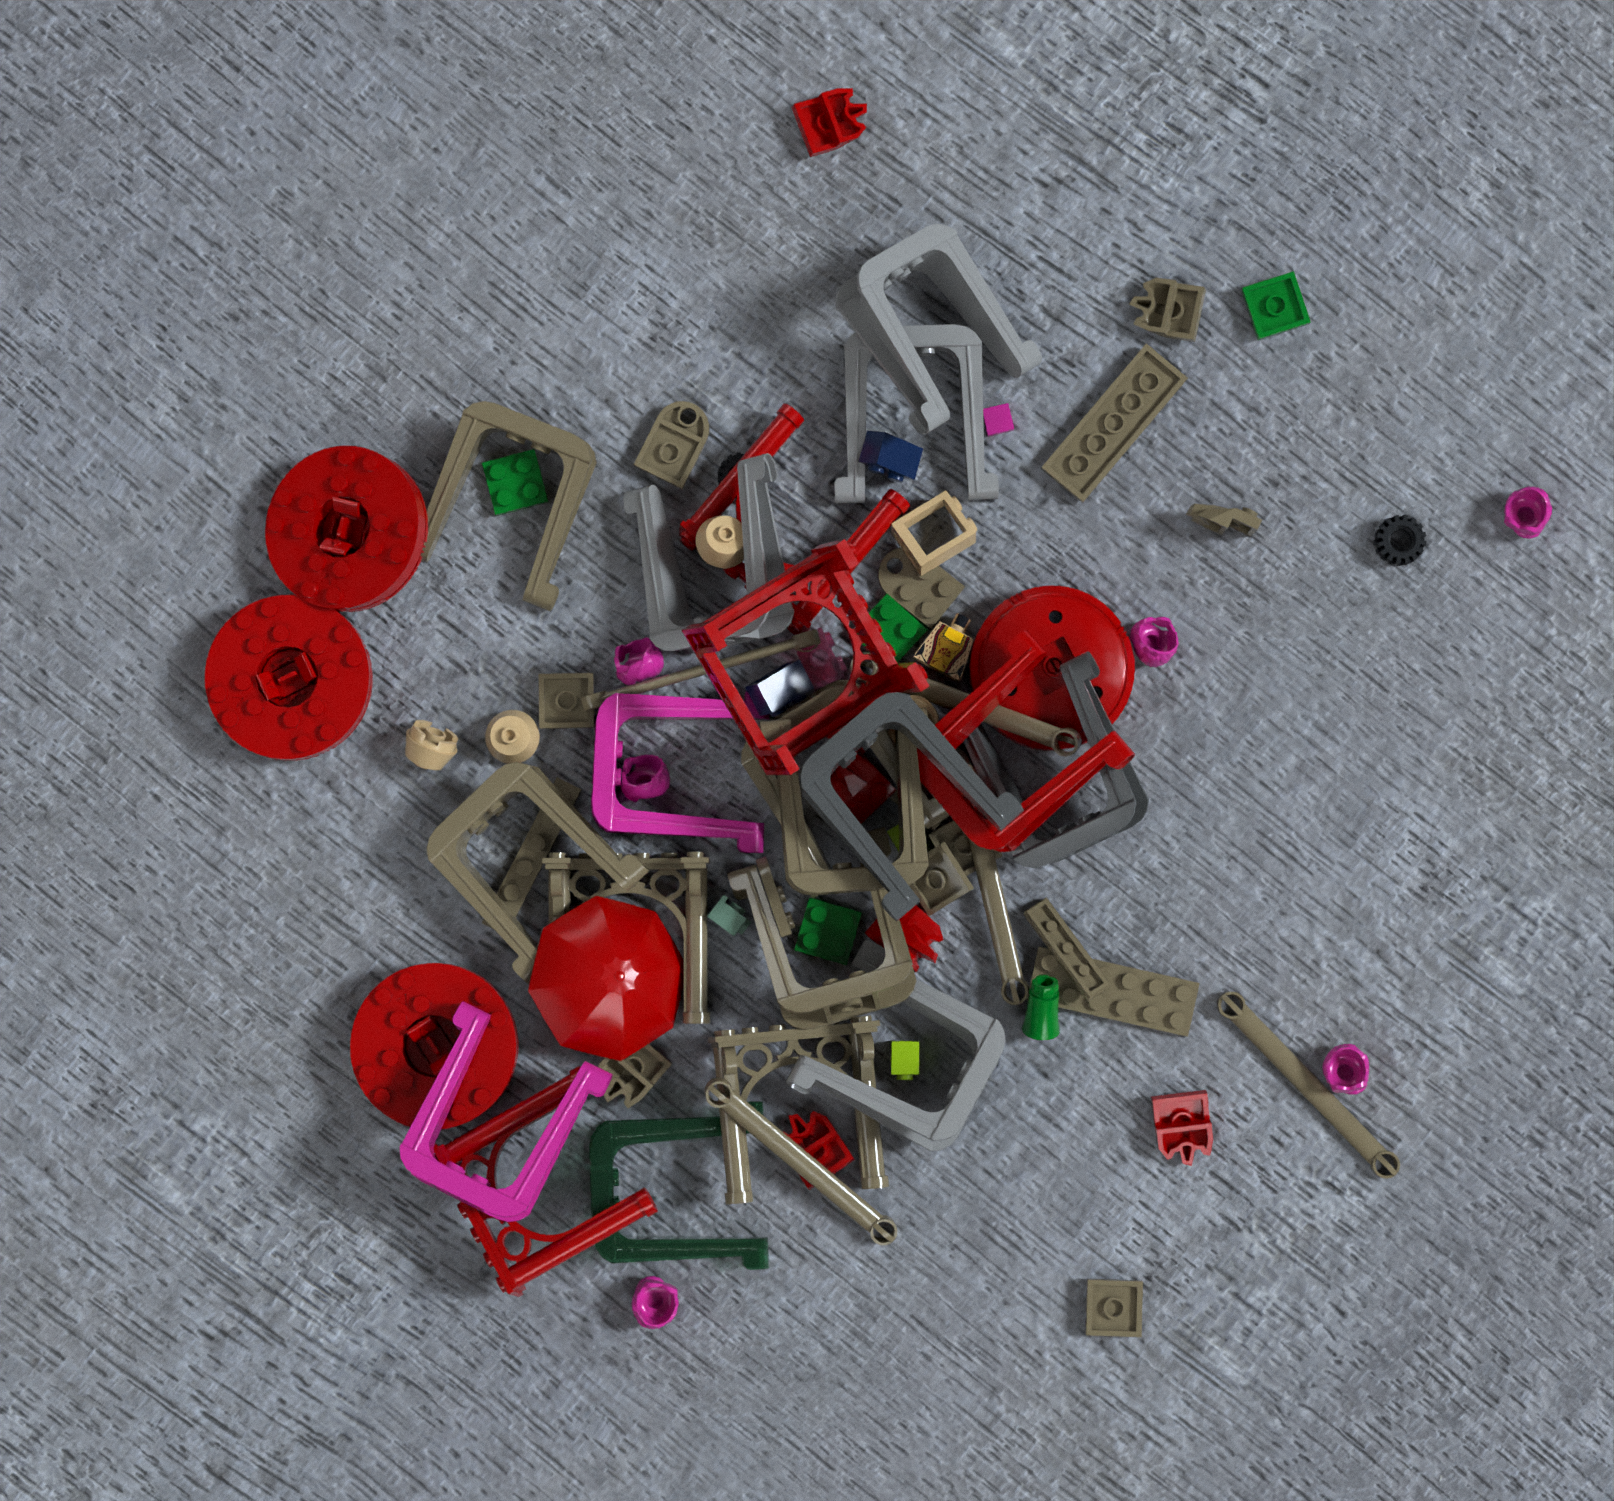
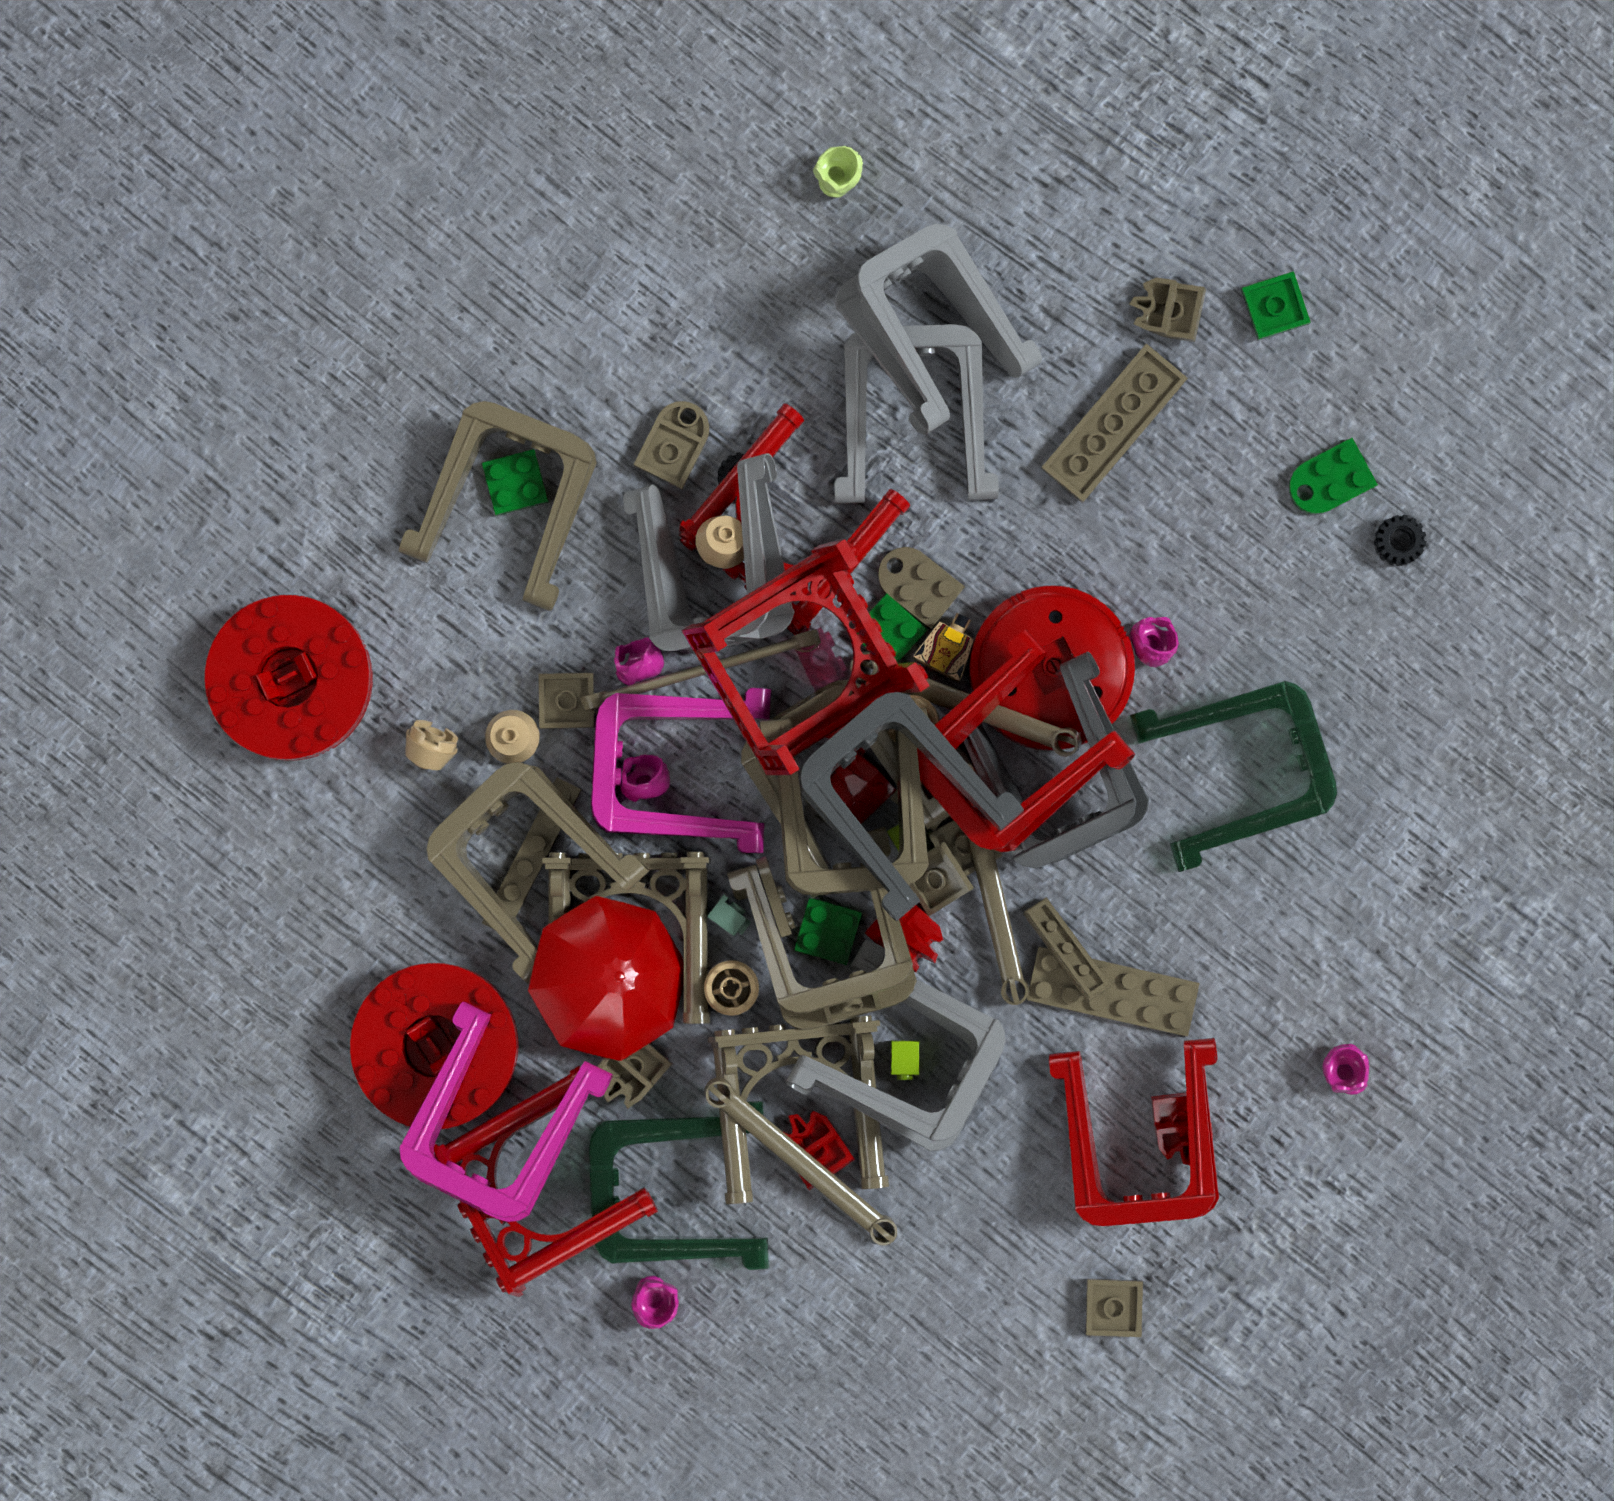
(346, 528): red piece -> none
(731, 988): none -> tan cone
(779, 688): dark blue brick -> none
(829, 120): red plate -> none
(838, 170): none -> yellowish green hair
(890, 456): dark blue brick -> none
(921, 561): tan window -> none
(998, 420): dark pink tile -> none
(1042, 1009): green plant -> none
(1090, 1199): none -> red piece
(1220, 518): dark tan plate -> none
(1305, 733): none -> clear green piece
(1308, 1085): dark tan piece -> none
(1332, 478): none -> green plate
(1527, 511): dark pink hair -> none

